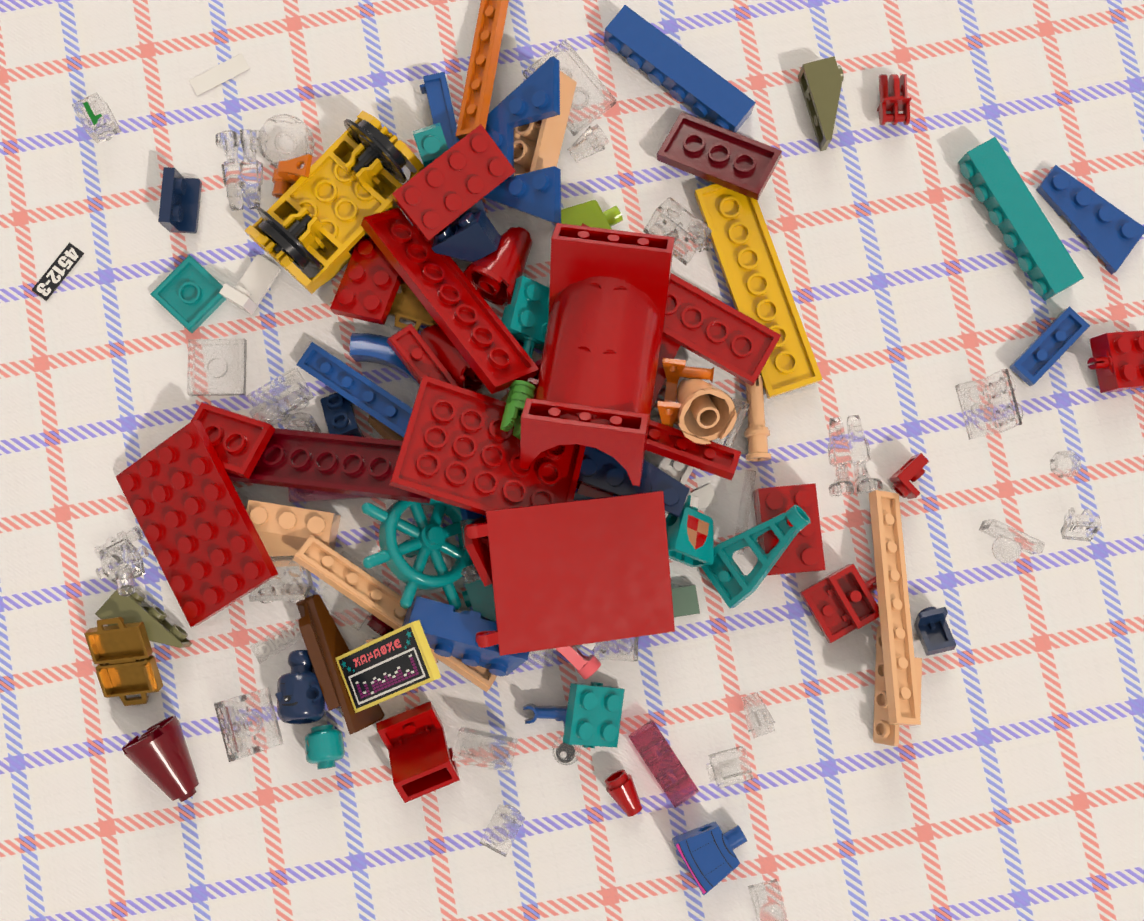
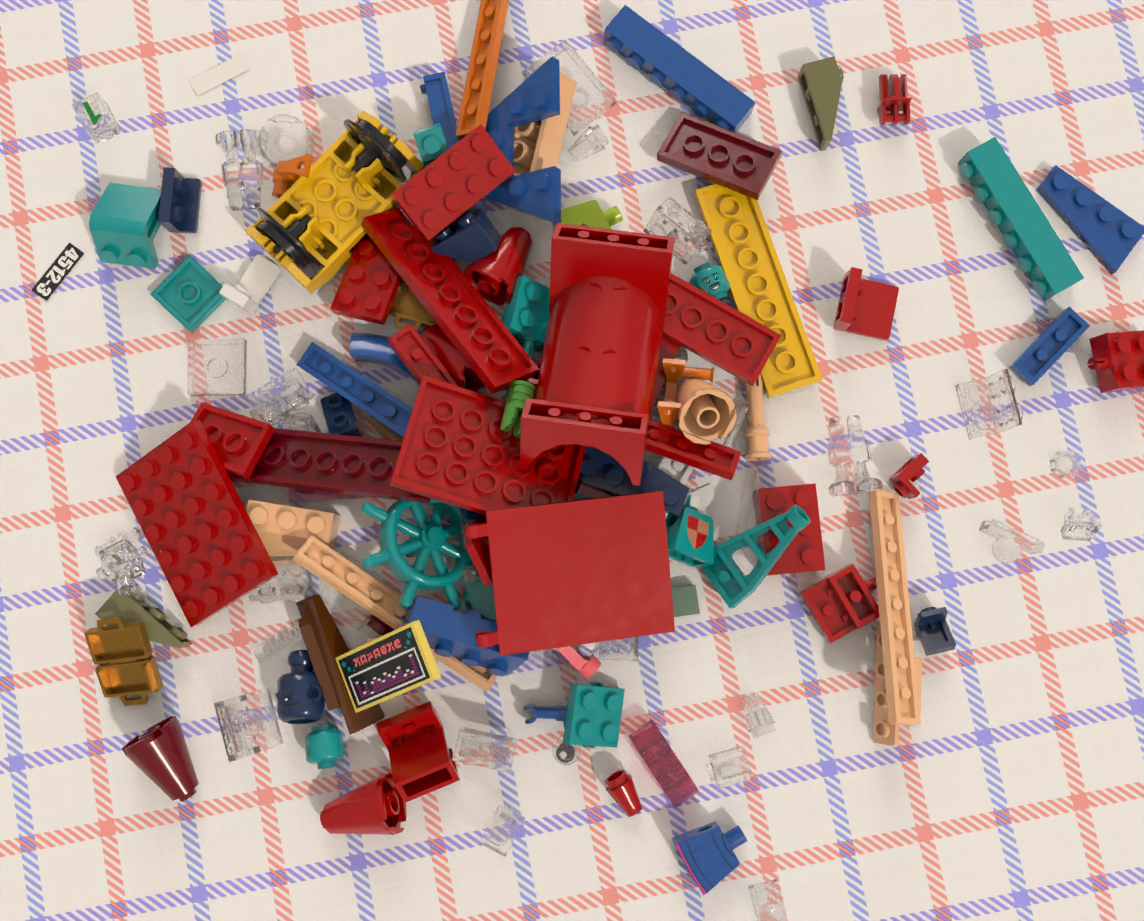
(126, 225): none -> teal piece
(366, 810): none -> red cone
(711, 280): none -> teal head
(865, 306): none -> red bracket

